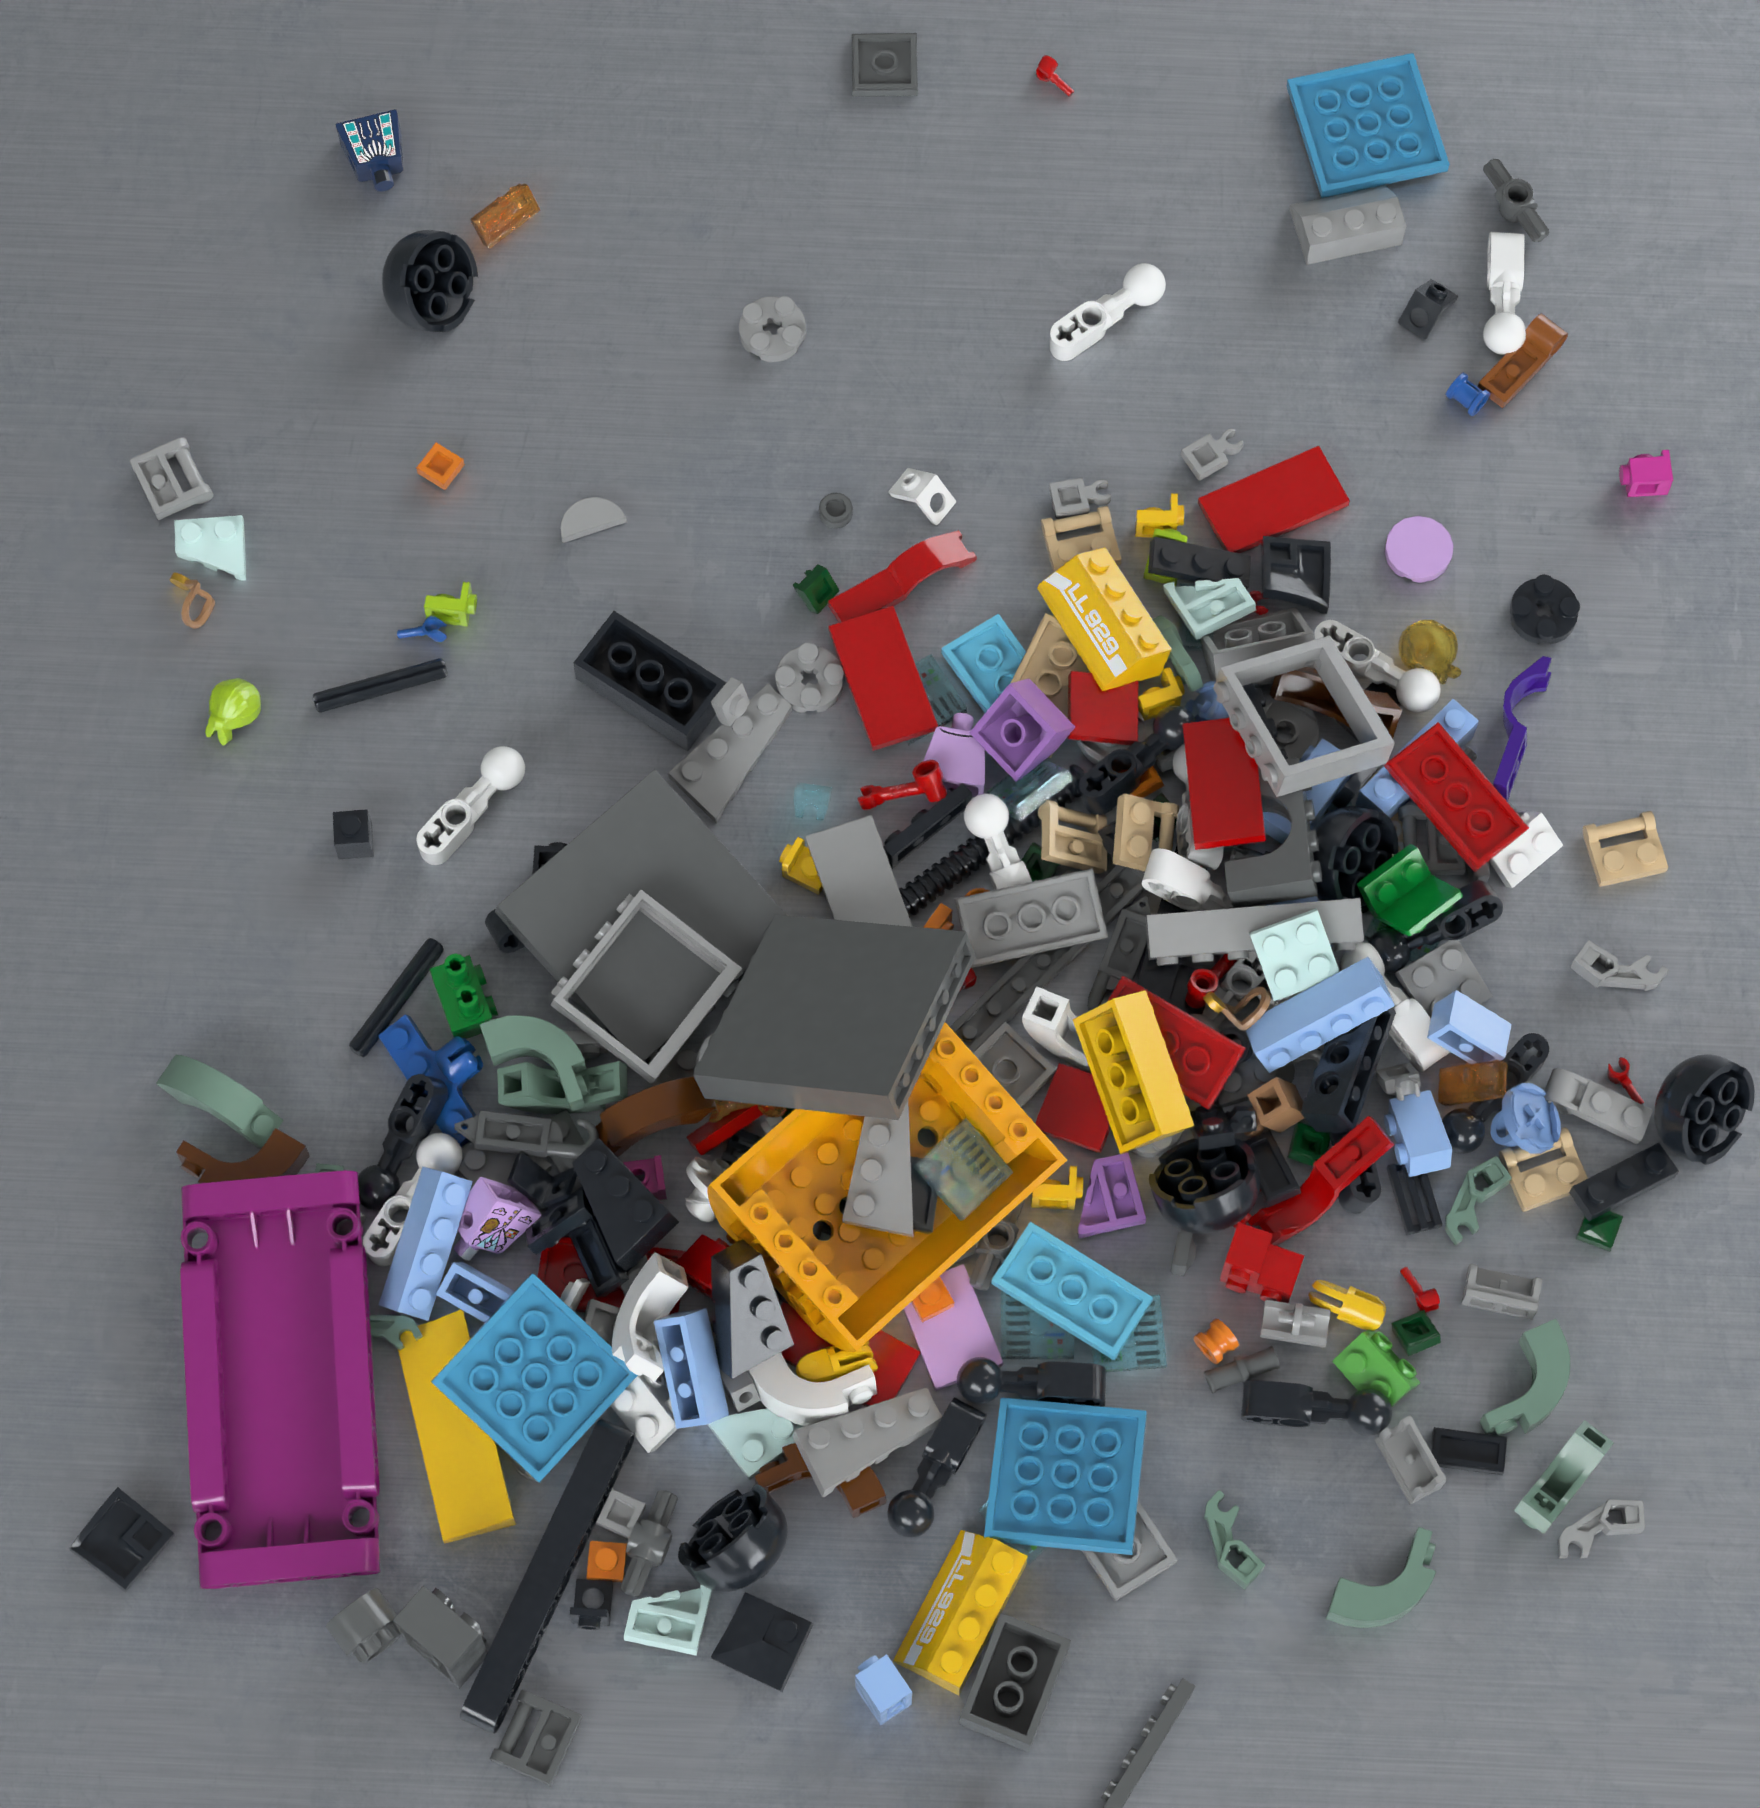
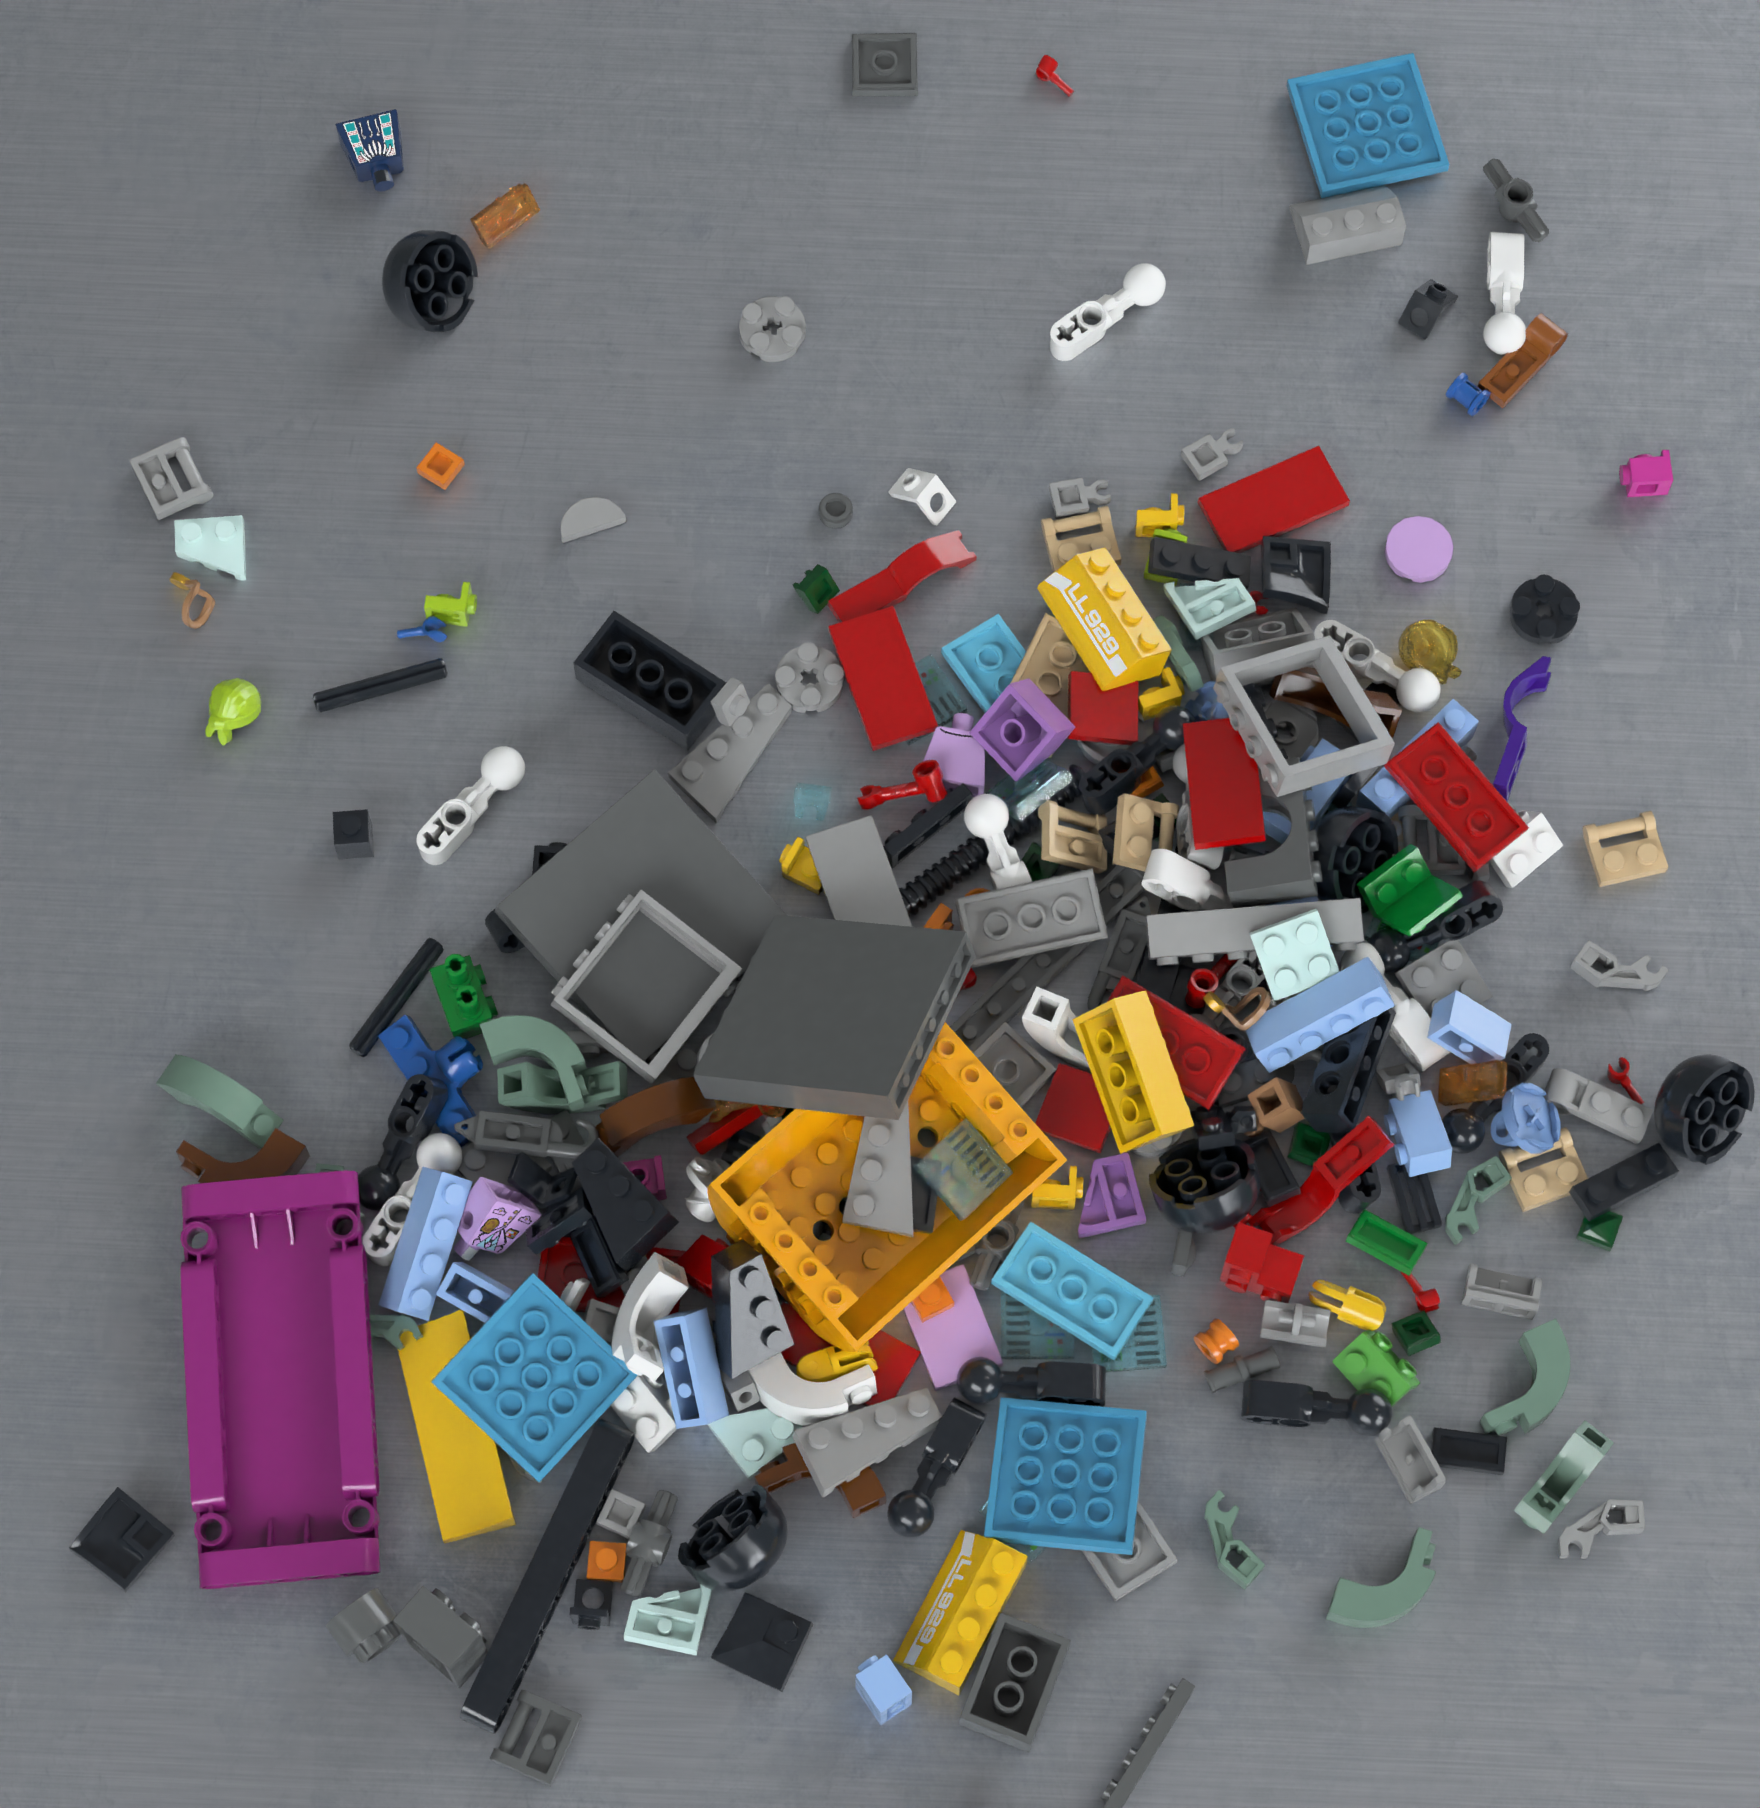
(1386, 1242): none -> green tile

